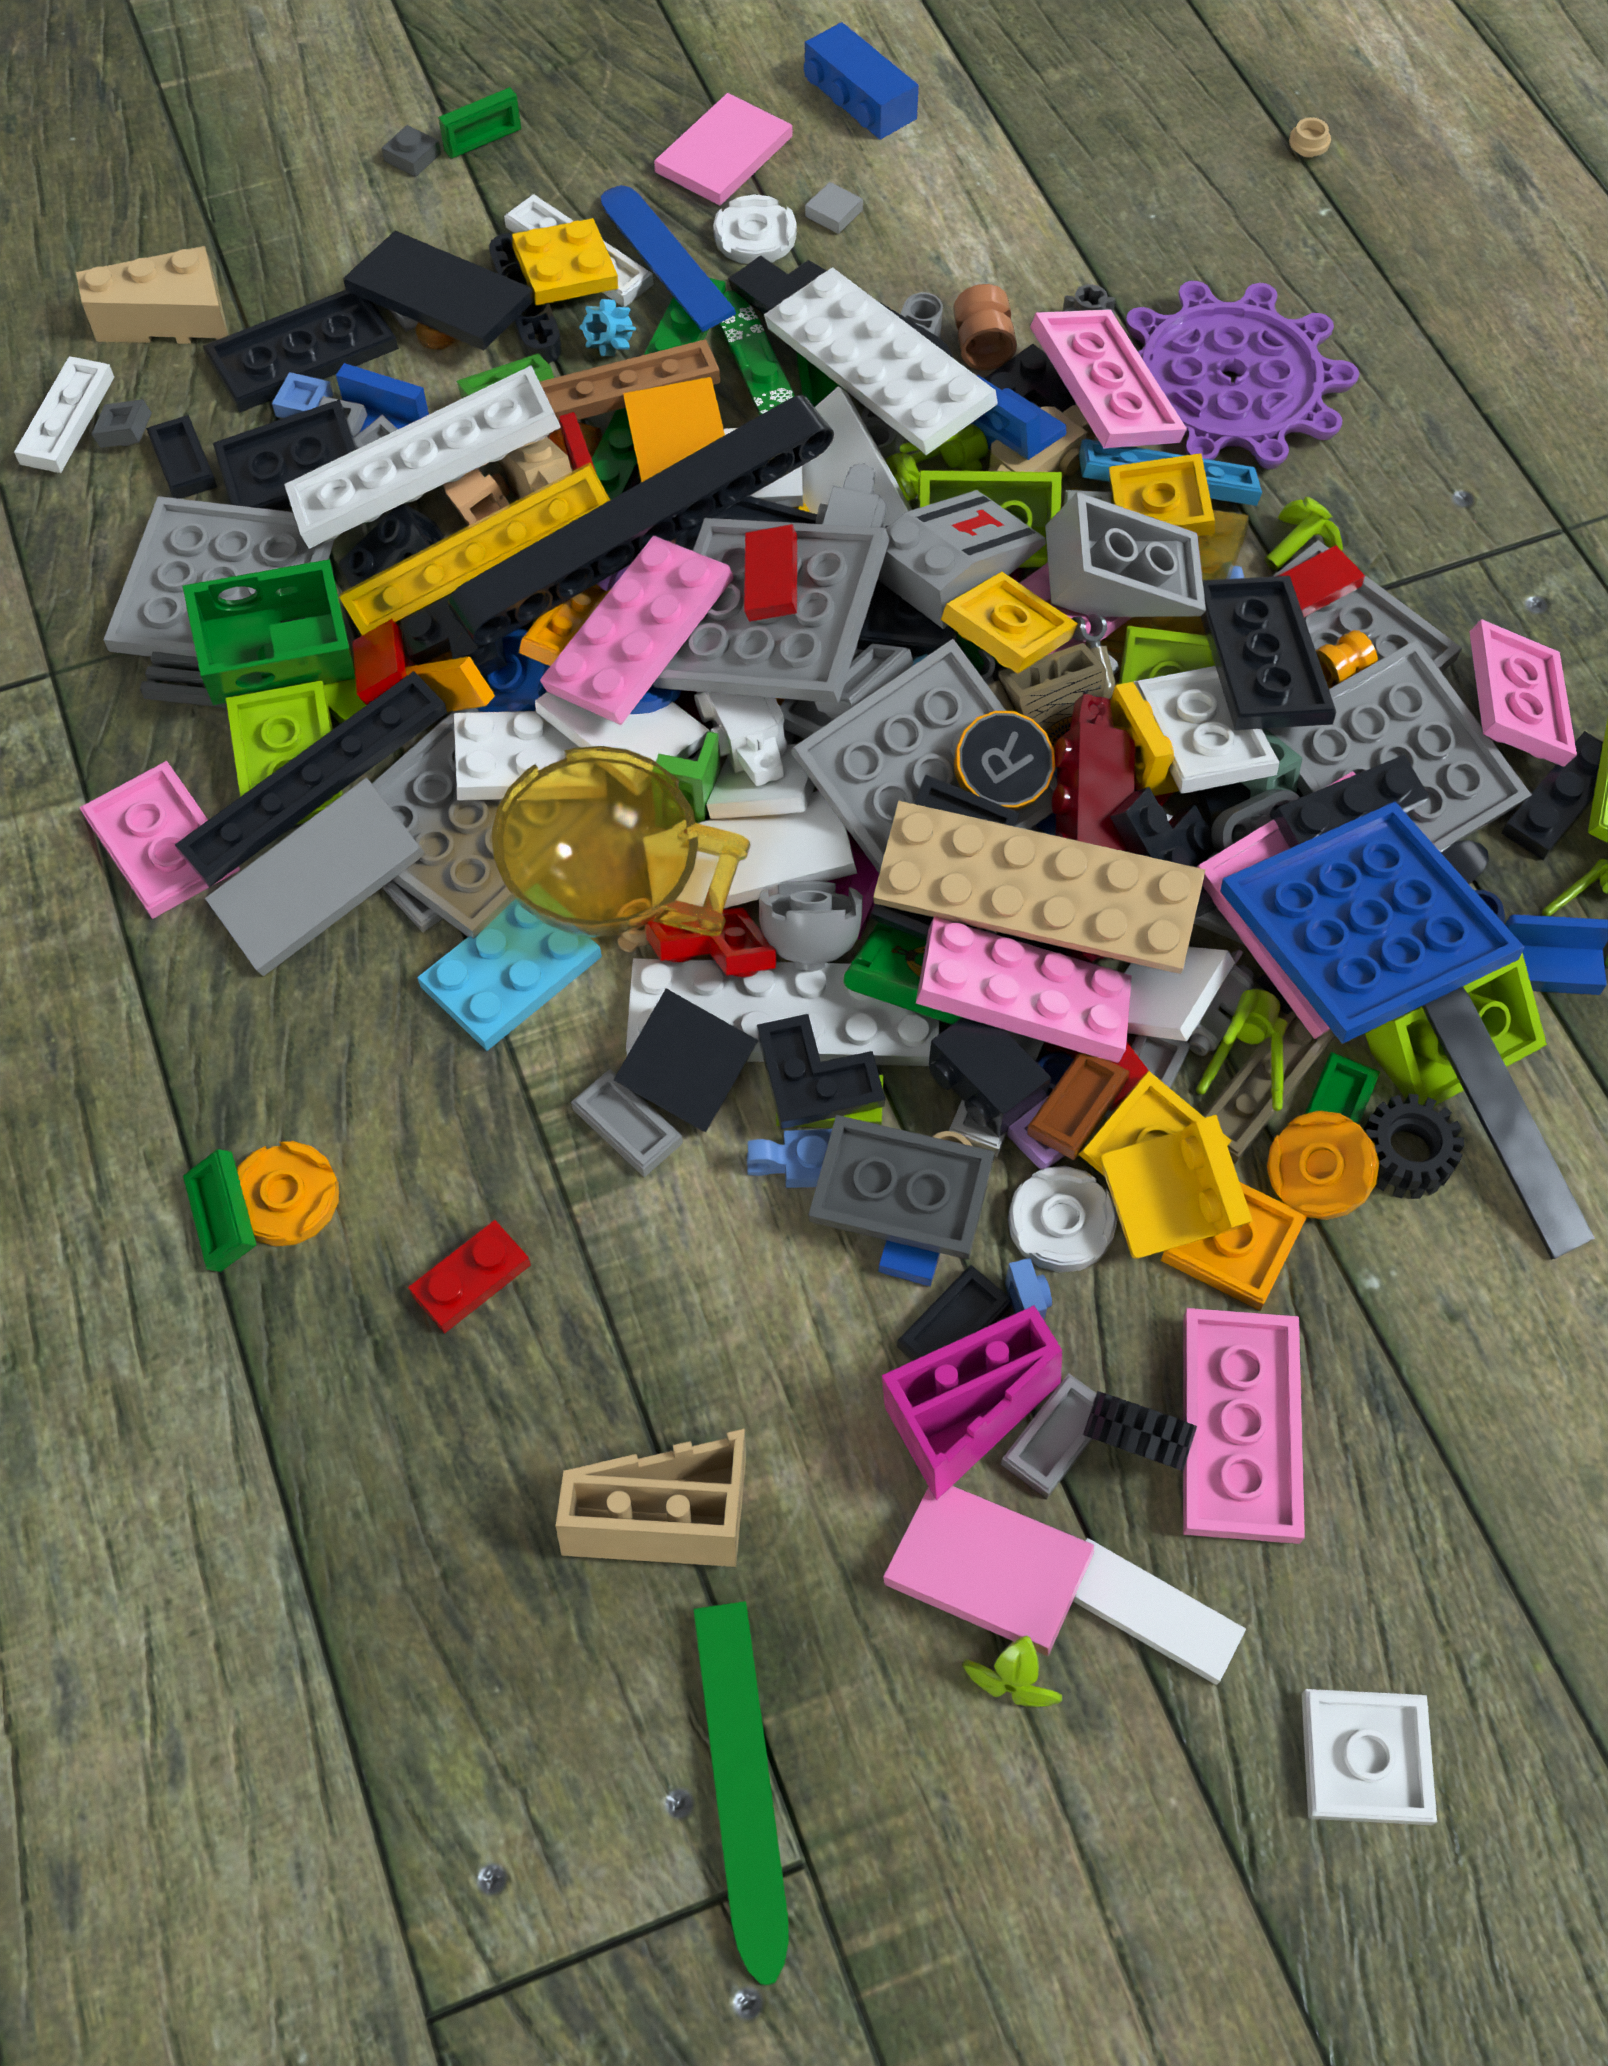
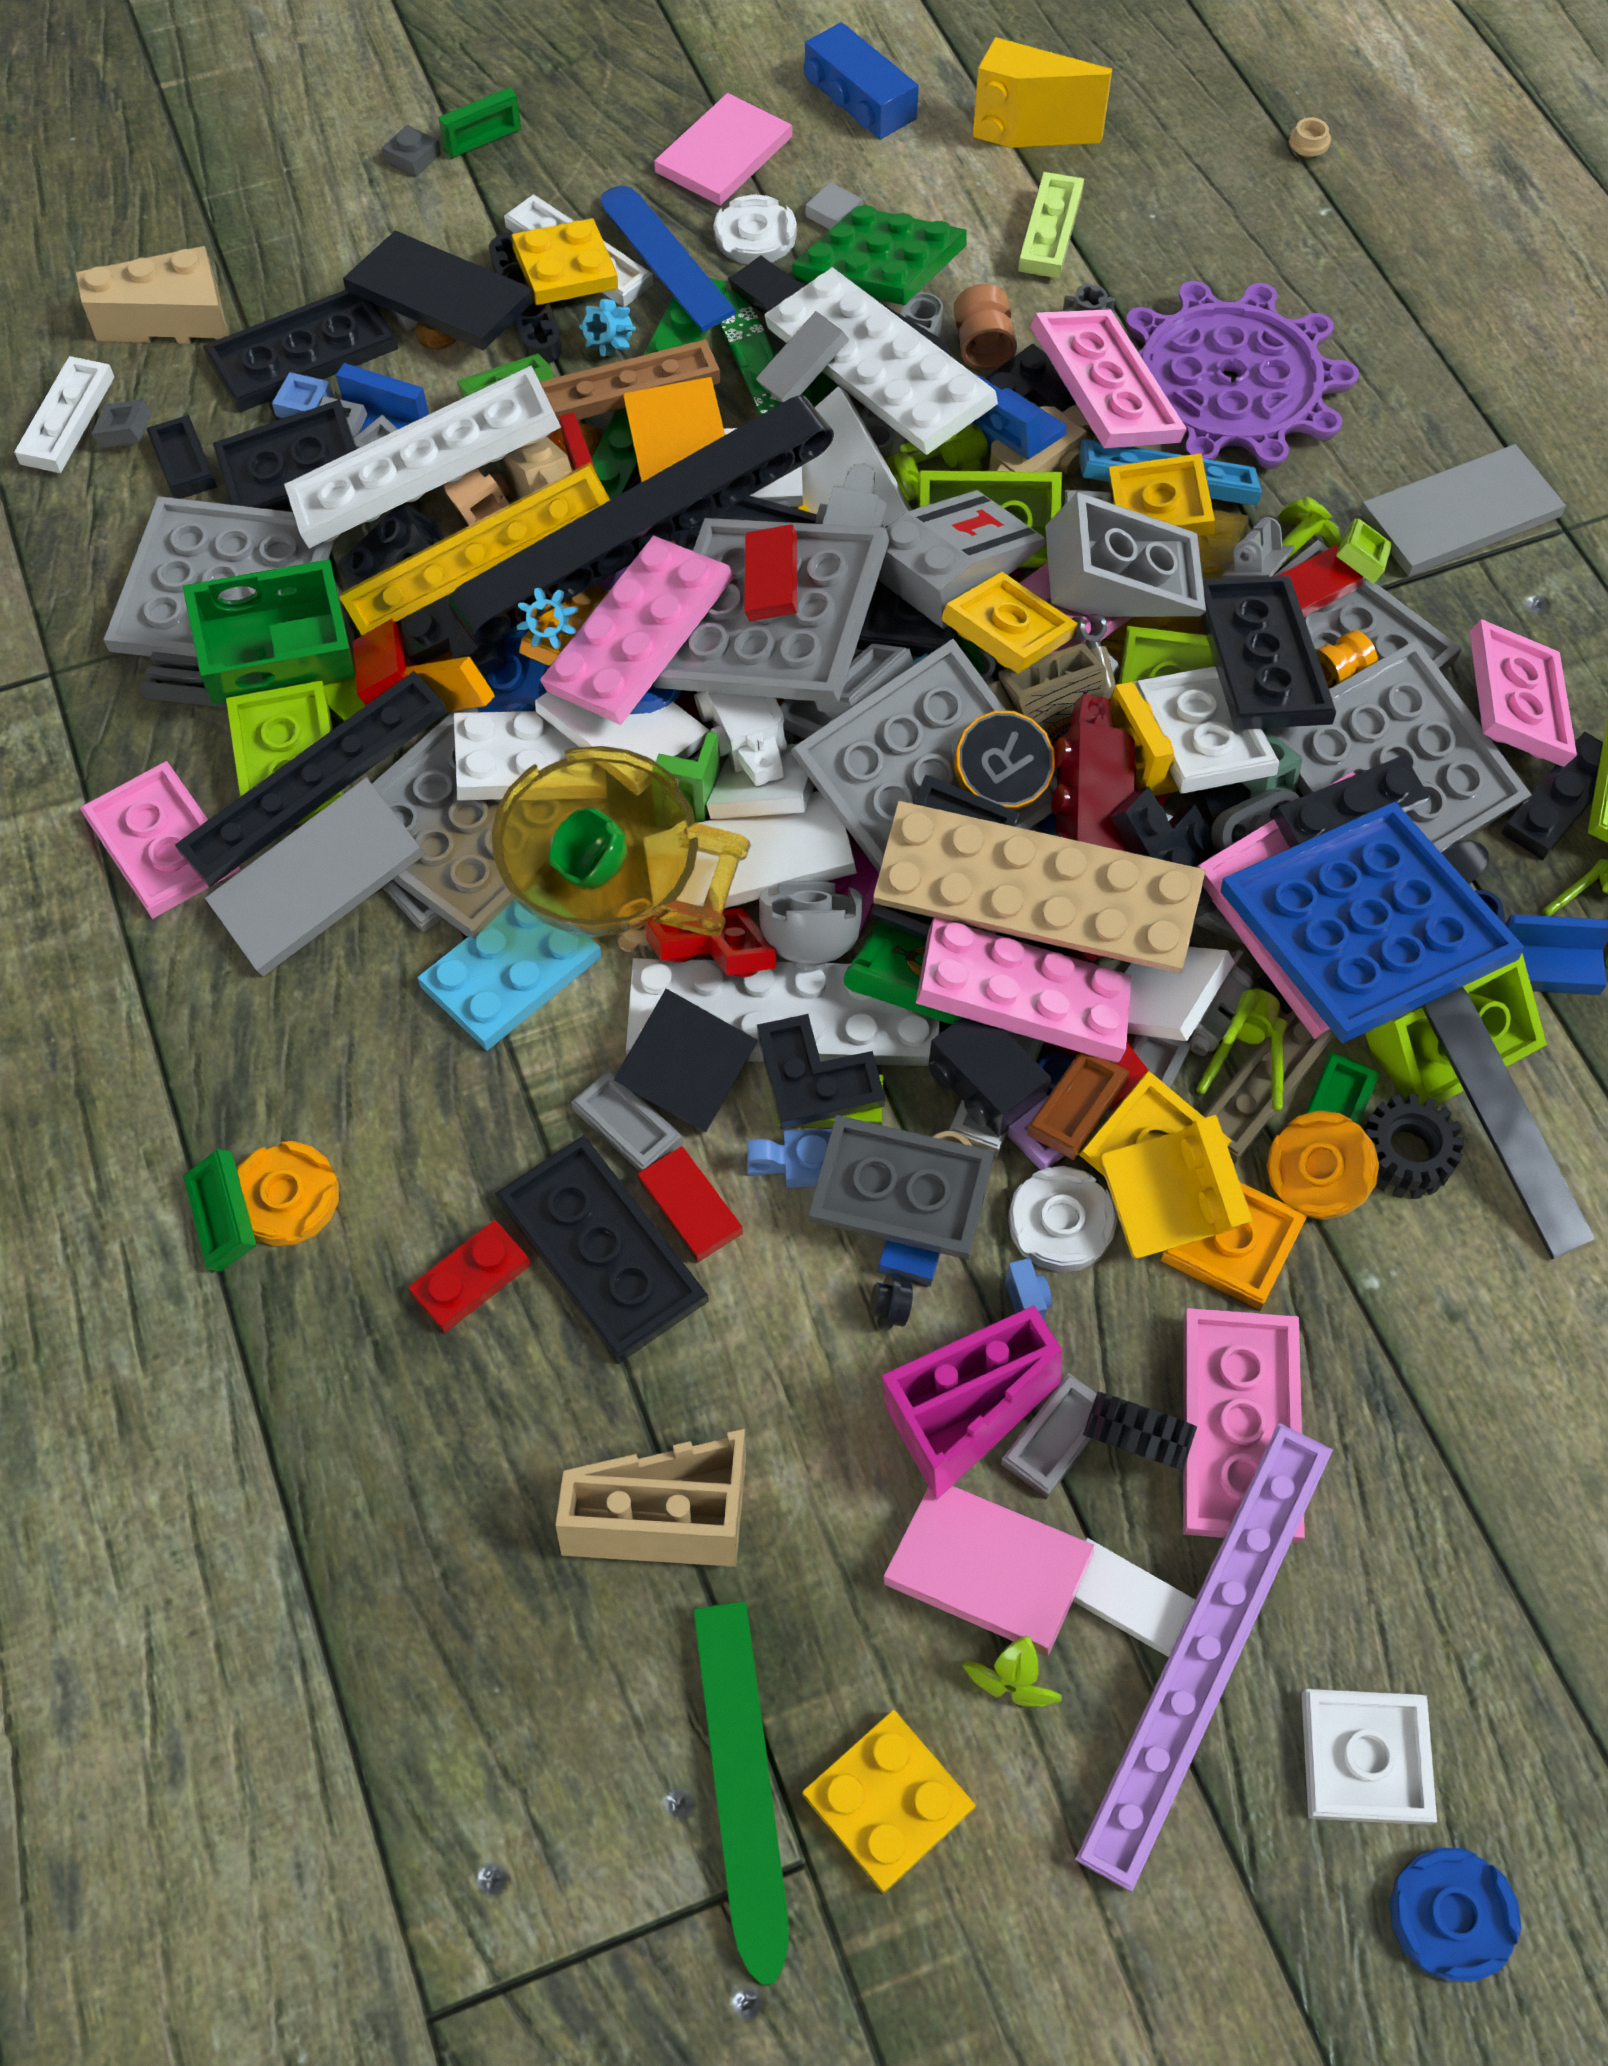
(535, 623): none -> medium azure gear
(588, 849): none -> green hair
(602, 1248): none -> black tile
(690, 1204): none -> red tile
(802, 358): none -> light grey tile
(883, 252): none -> green plate
(888, 1801): none -> yellow plate
(891, 1302): none -> black plate
(961, 1310): black tile -> none
(1039, 98): none -> yellow slope
(1051, 225): none -> yellowish green plate
(1203, 1658): none -> lavender tile
(1259, 552): none -> light grey hinge
(1364, 550): none -> lime tile
(1455, 1915): none -> blue tile
(1462, 509): none -> light grey tile

